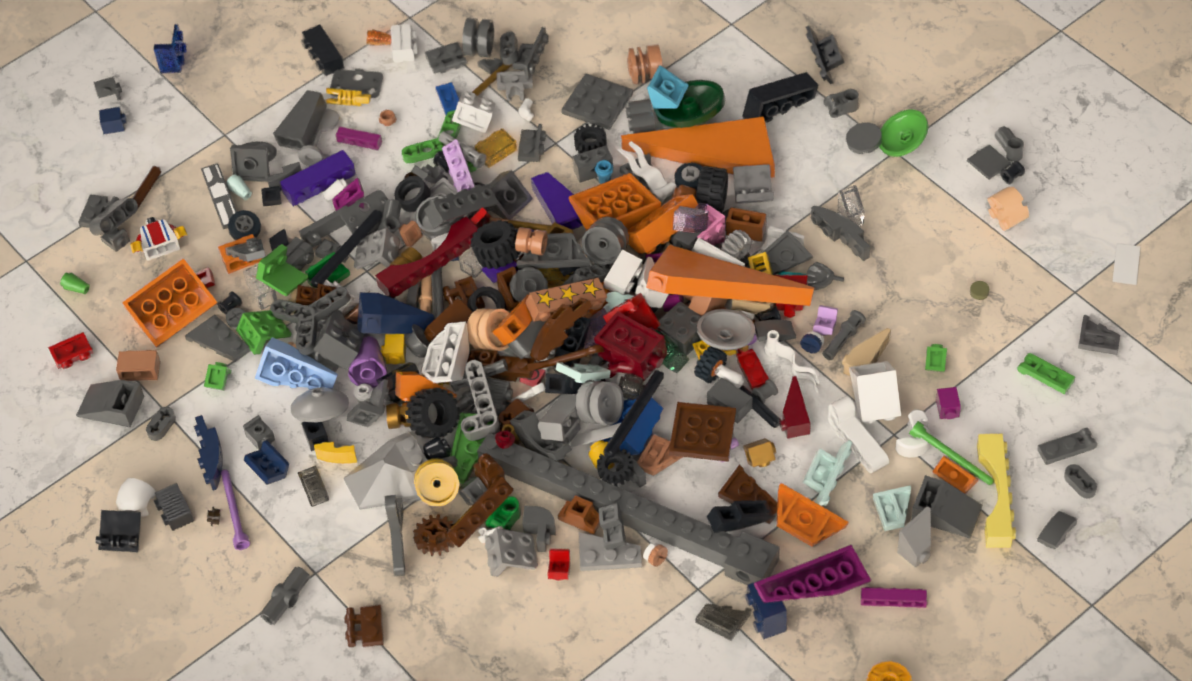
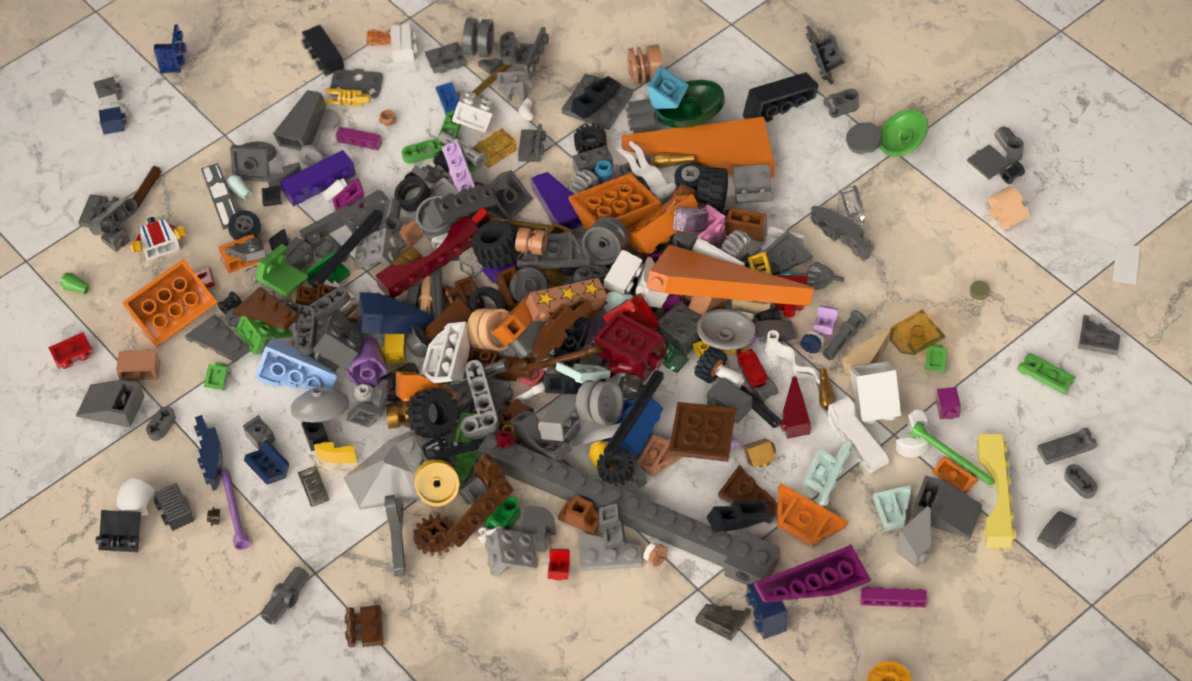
(266, 308): none -> reddish brown wing
(455, 448): none -> black hinge
(583, 181): none -> light grey gear
(595, 97): none -> black slope
(671, 159): none -> pearl gold piece
(826, 393): none -> pearl gold piece
(915, 333): none -> clear yellow slope

